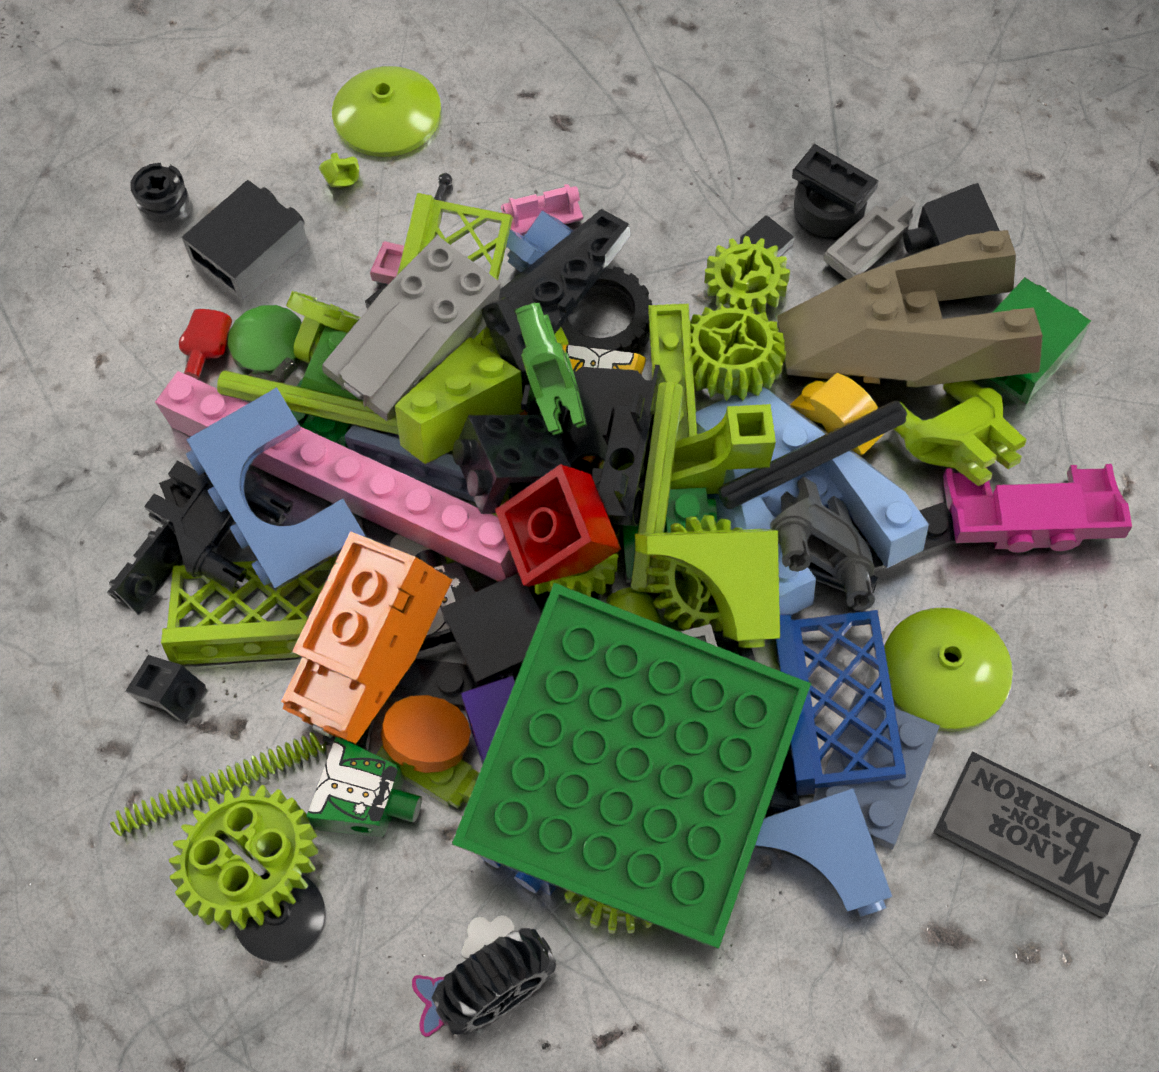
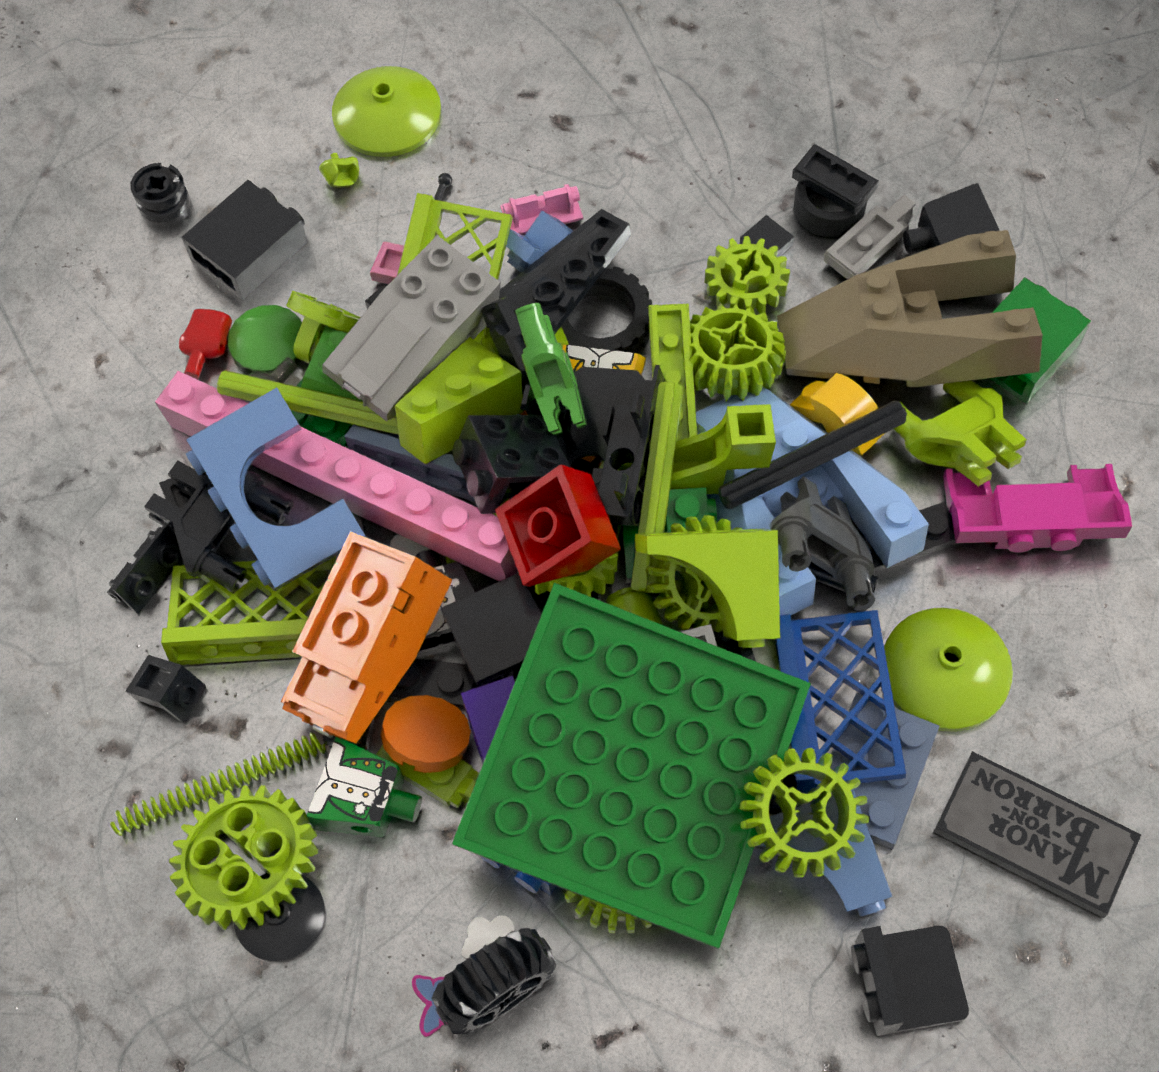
(820, 824): none -> lime gear
(909, 979): none -> black bracket

